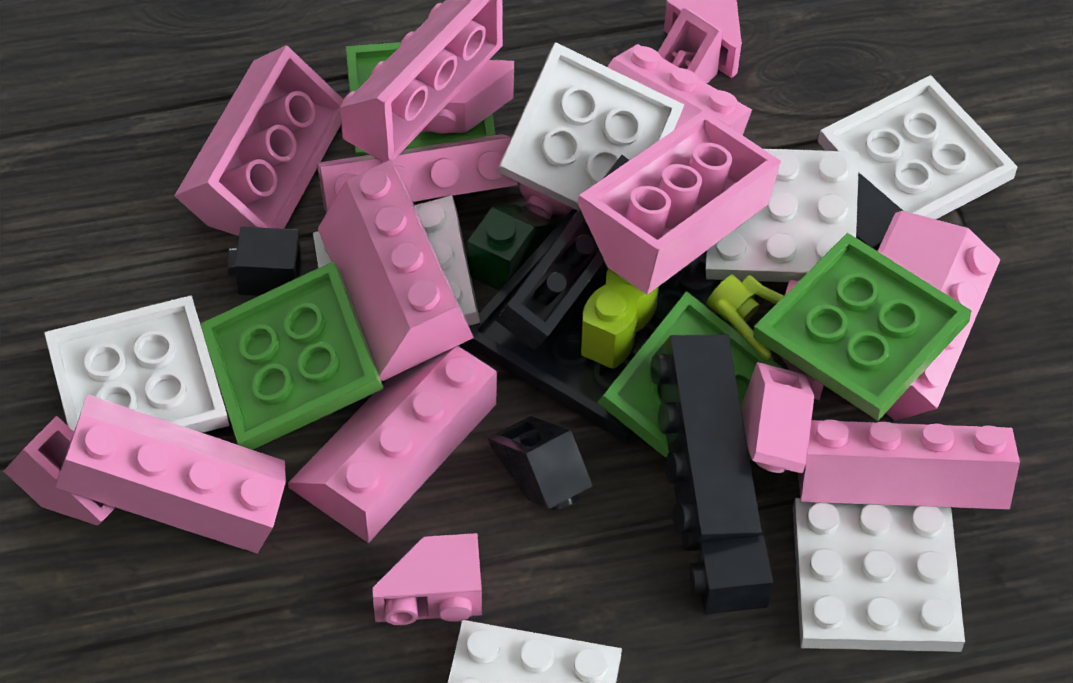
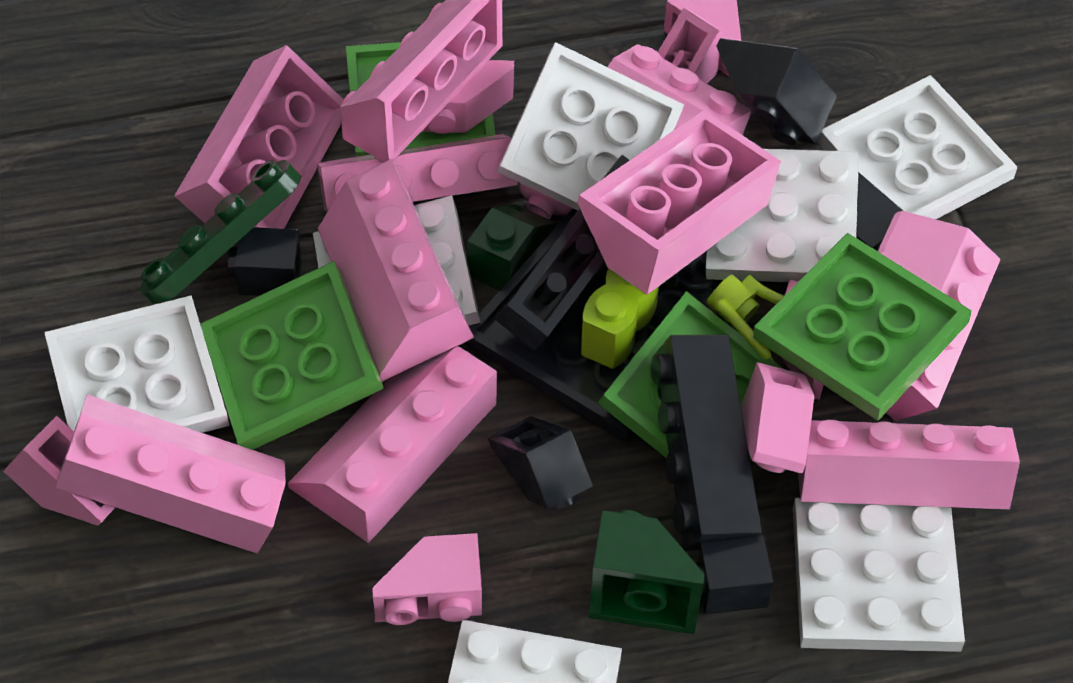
(232, 220): none -> dark green plate
(643, 575): none -> dark green slope
(779, 88): none -> black slope

